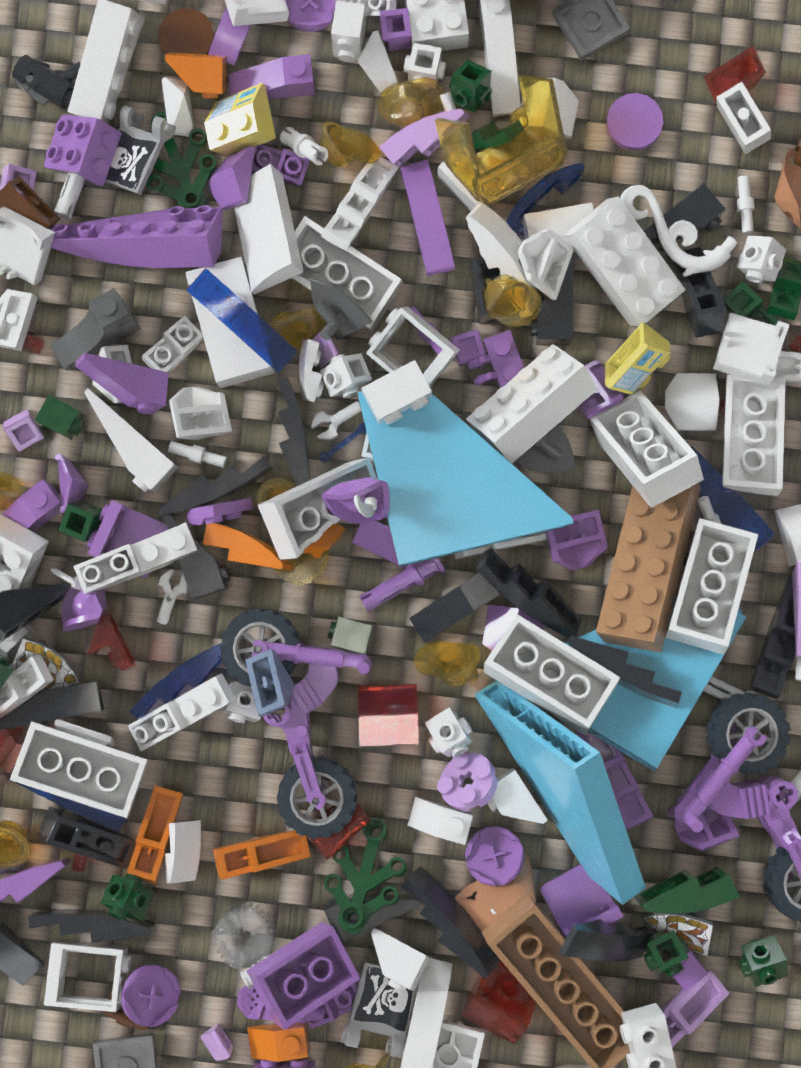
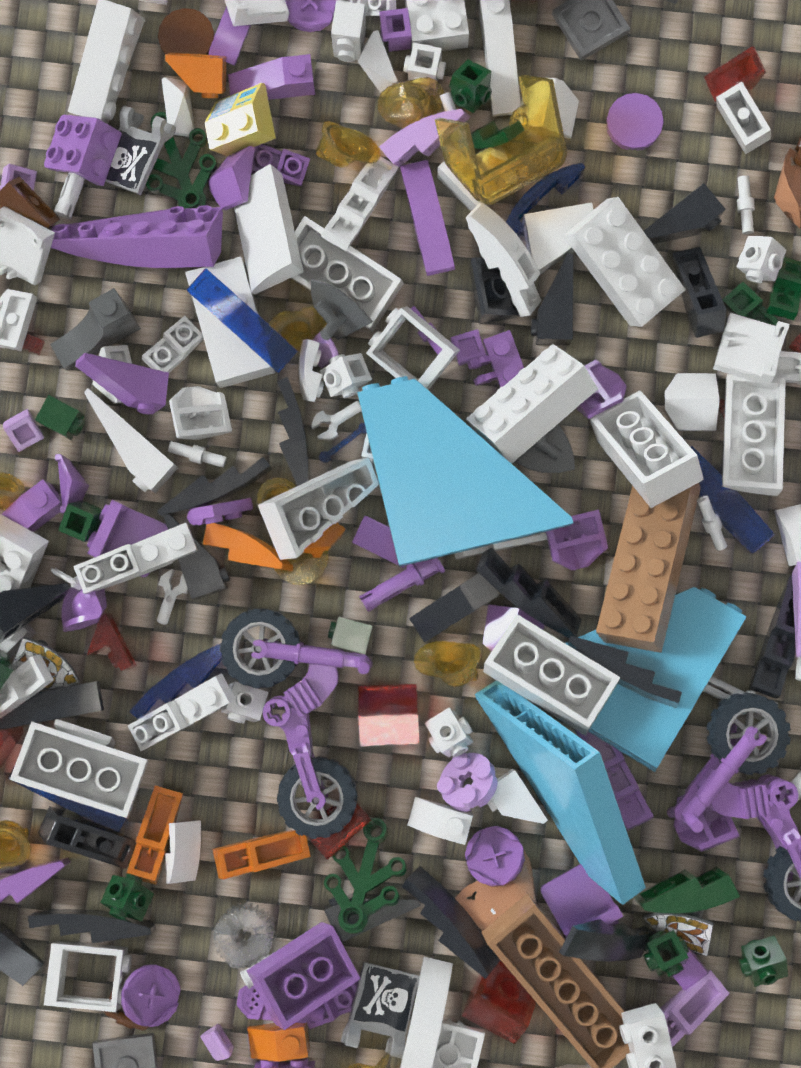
(43, 83): black piece -> none
(79, 863): clear red piece -> none
(269, 682): sand blue slope -> none
(304, 146): white pin -> none
(359, 500): medium lavender hat -> none
(397, 393): white brick -> none
(399, 961): white slope -> none
(511, 301): clear yellow piece -> none
(545, 261): white slope -> none
(636, 360): light yellow slope -> none
(685, 229): white plant -> none
(711, 586): white brick -> none

